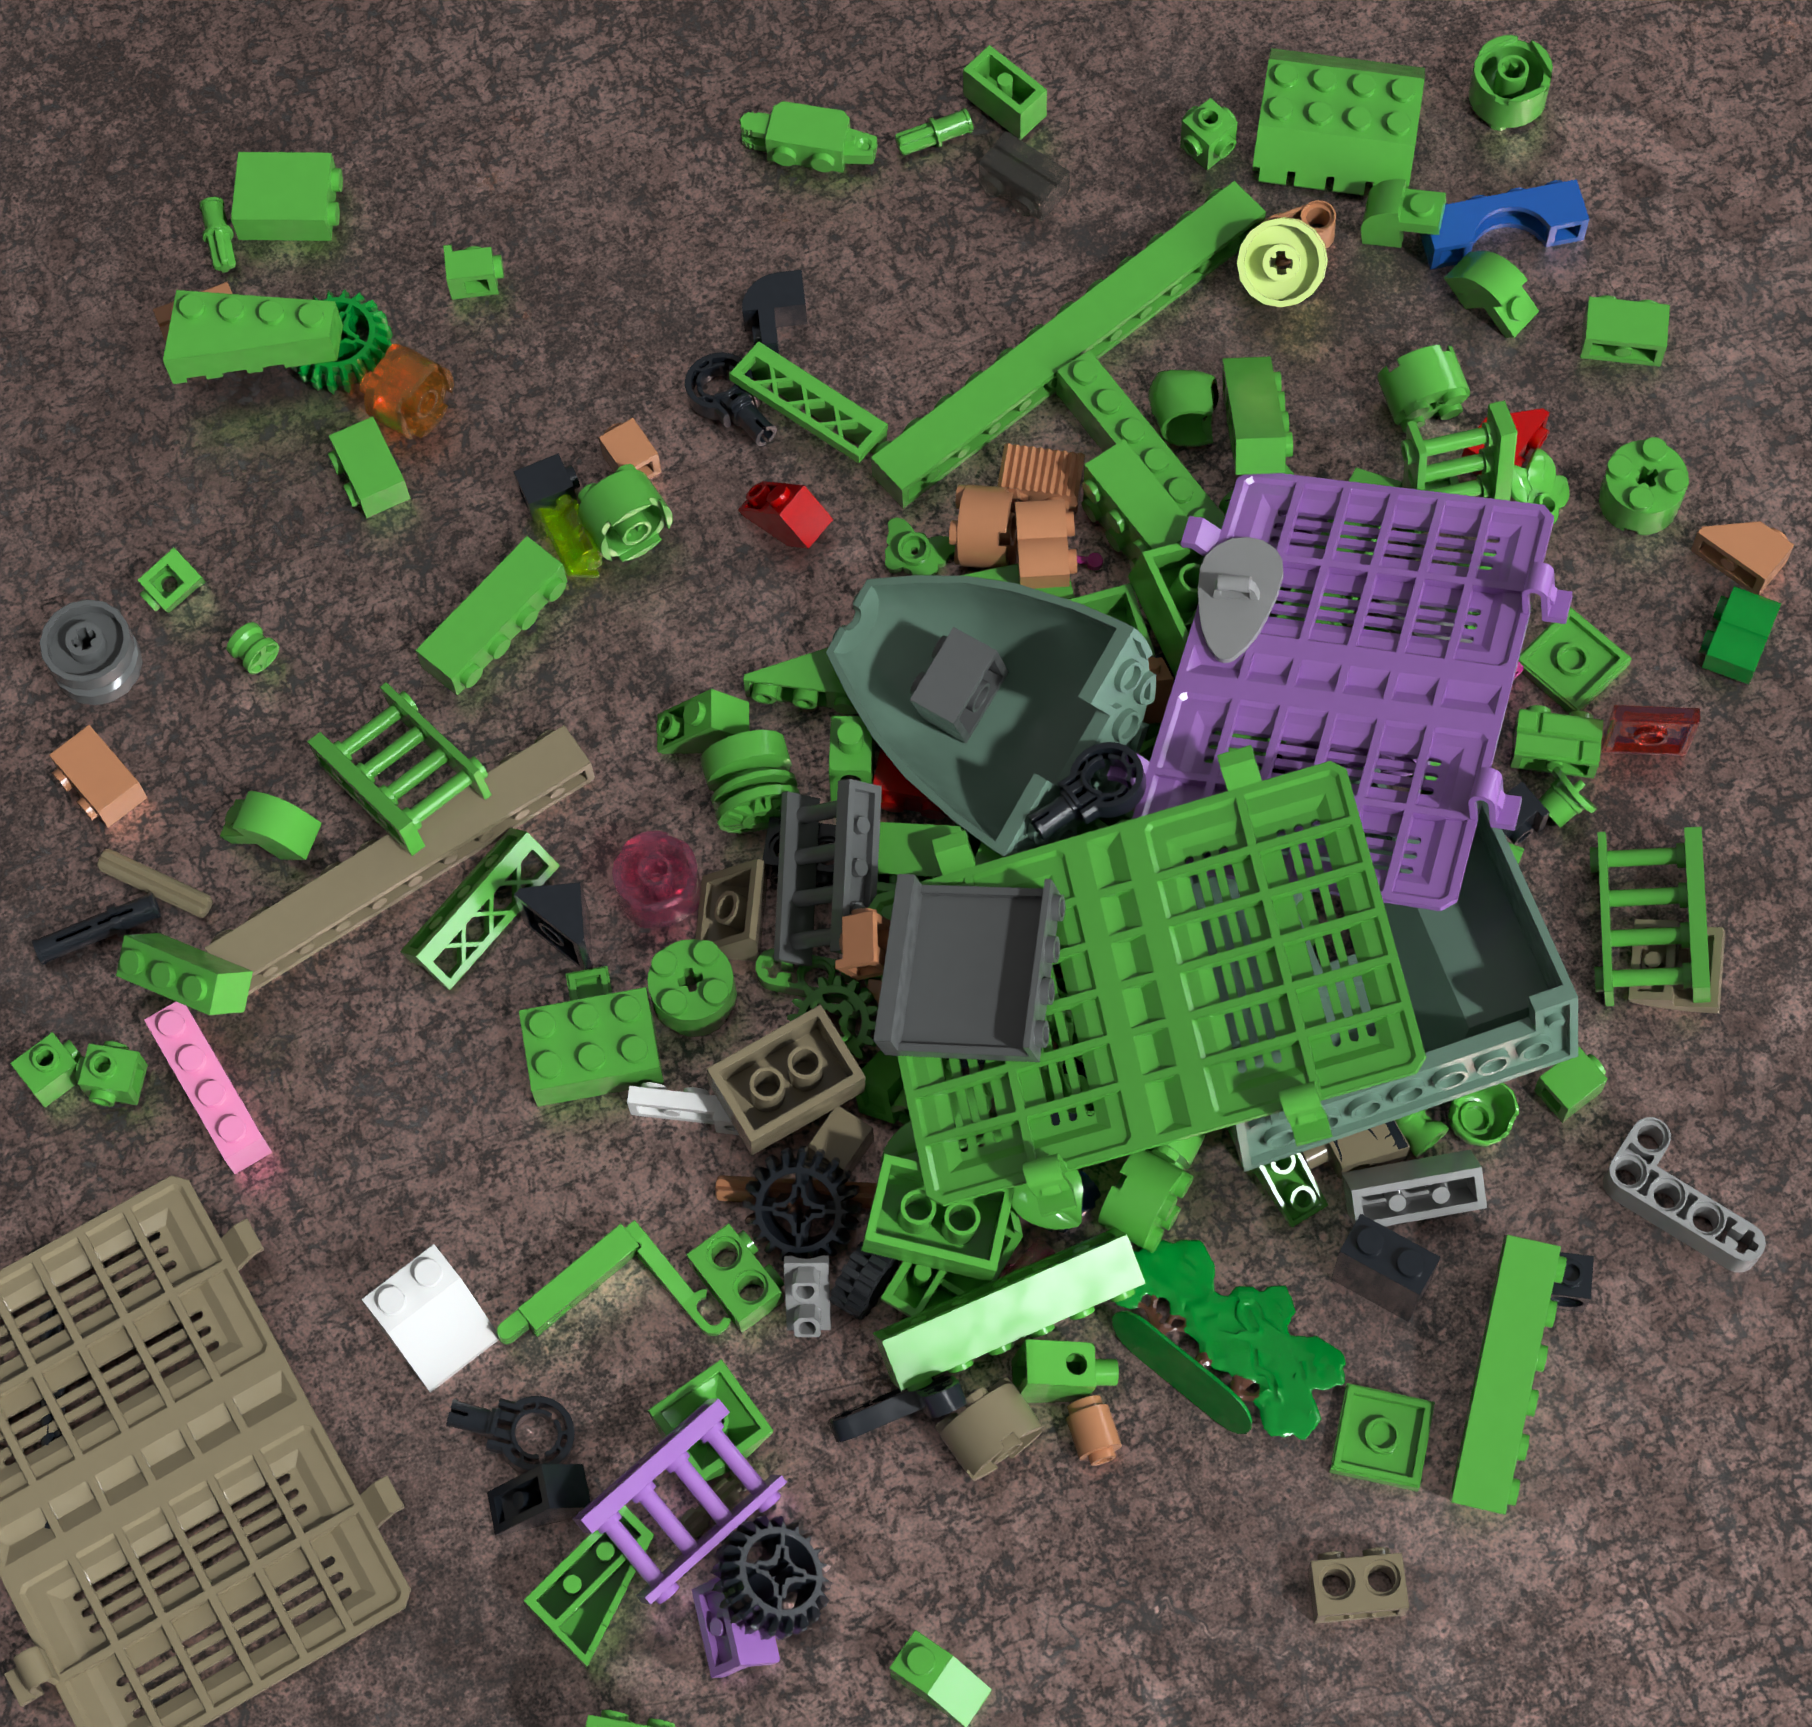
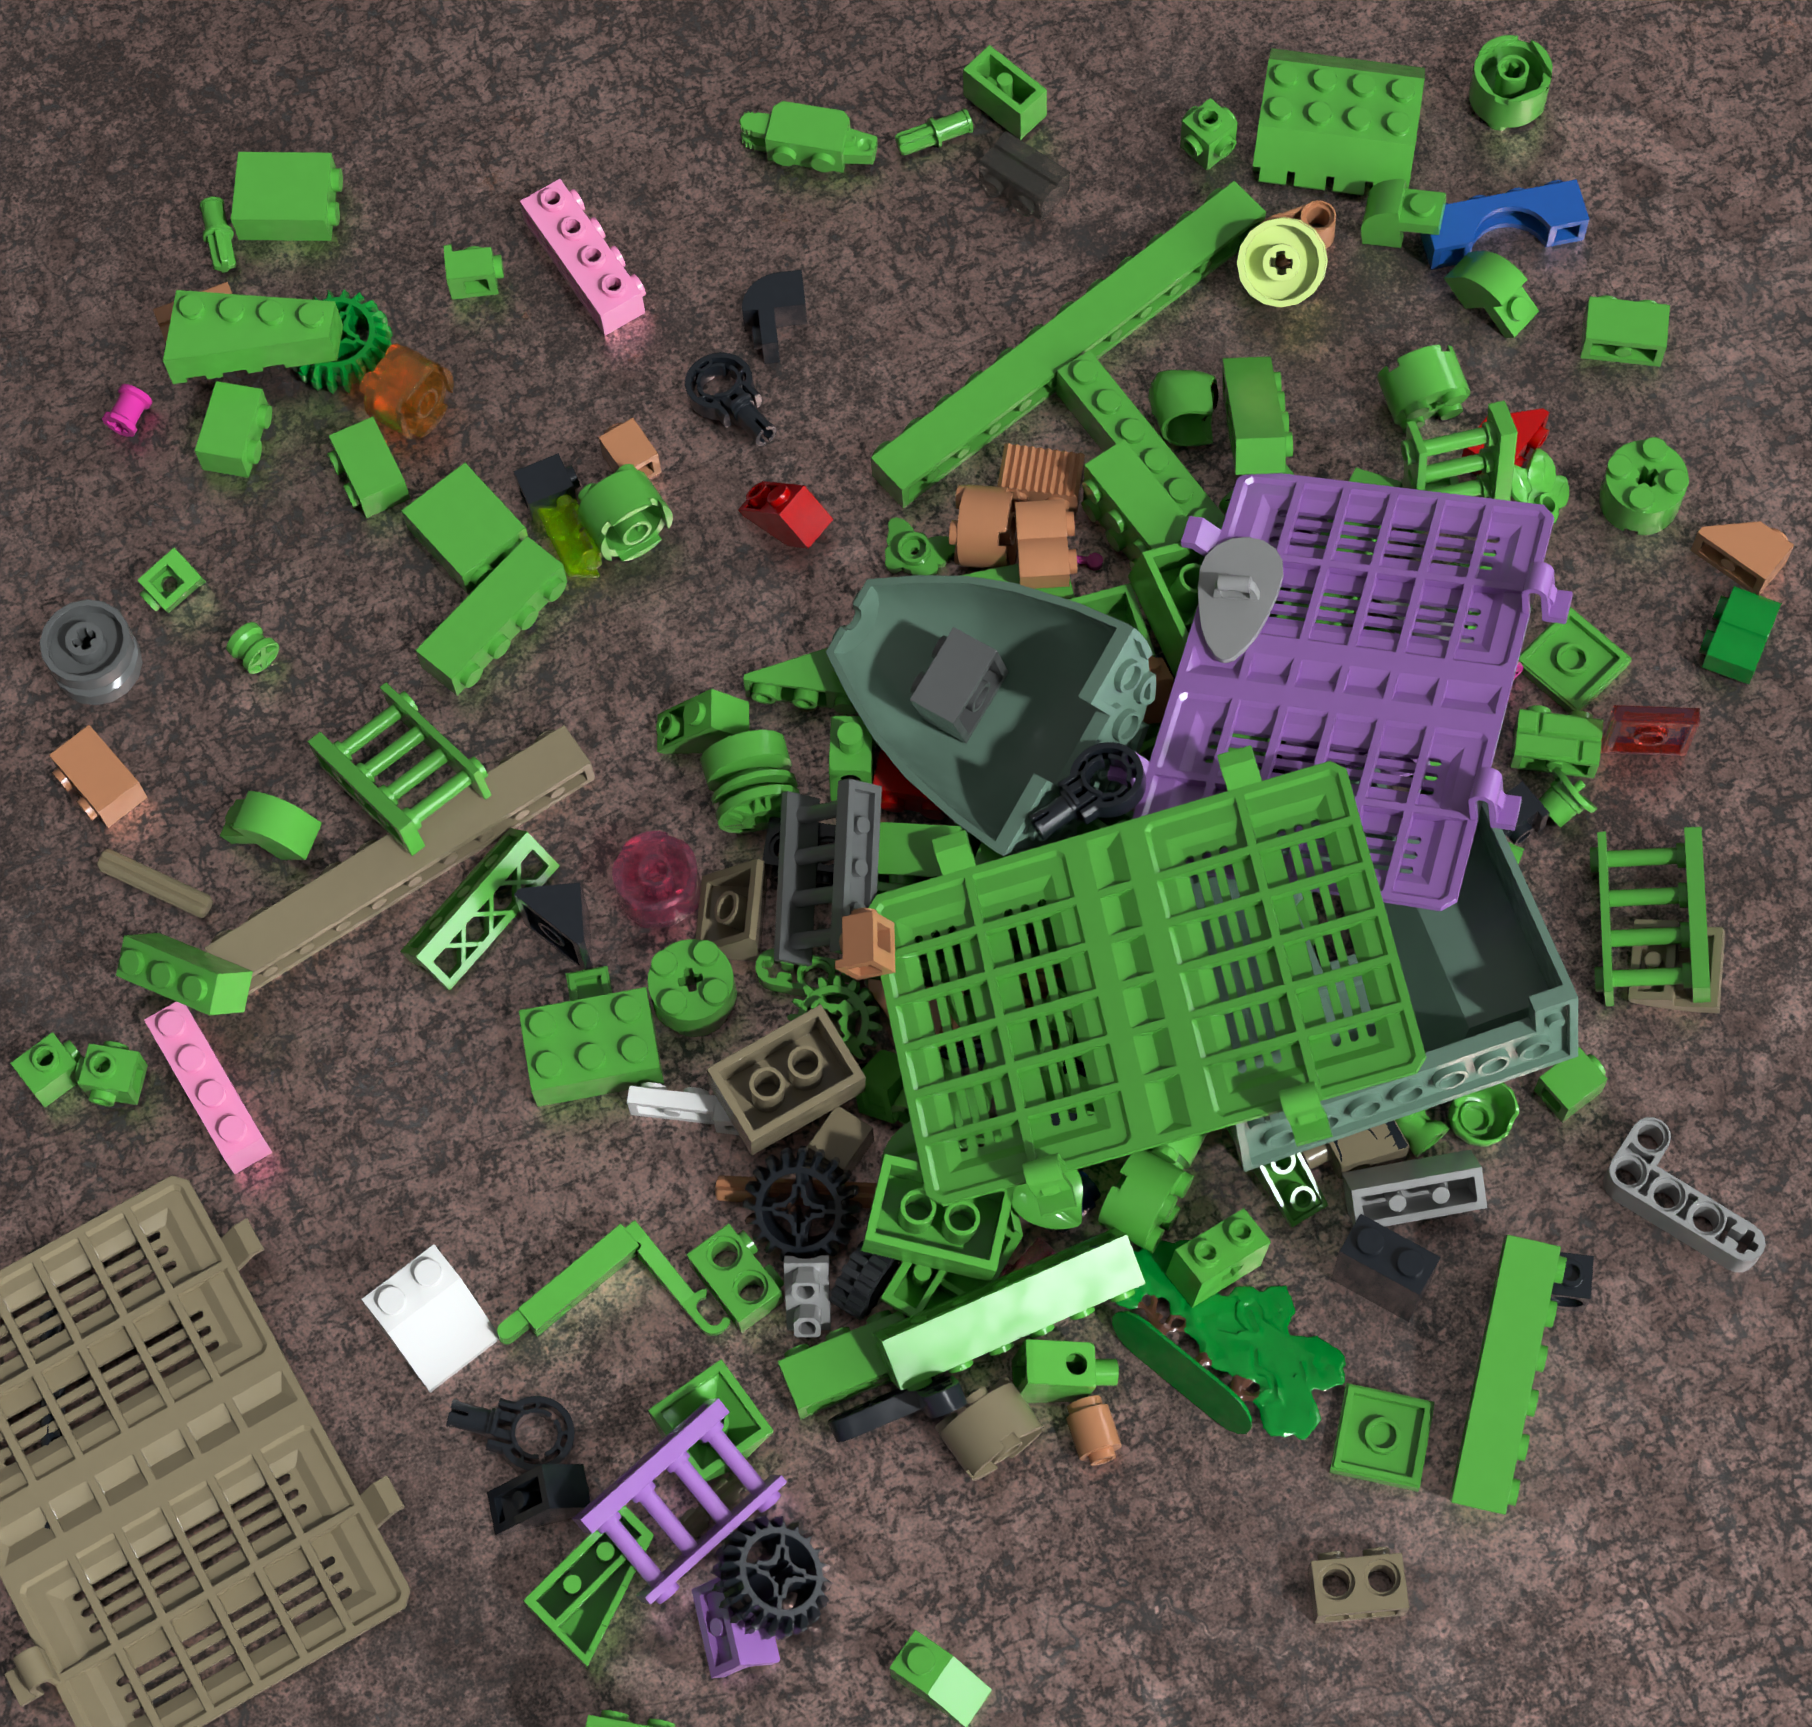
(96, 928): black pin -> none
(127, 410): none -> dark pink bush
(233, 429): none -> bright green brick
(464, 527): none -> bright green brick
(583, 256): none -> bright pink brick
(814, 398): bright green fence -> none
(836, 1368): none -> bright green brick
(969, 971): dark grey panel -> none
(1218, 1257): none -> bright green brick

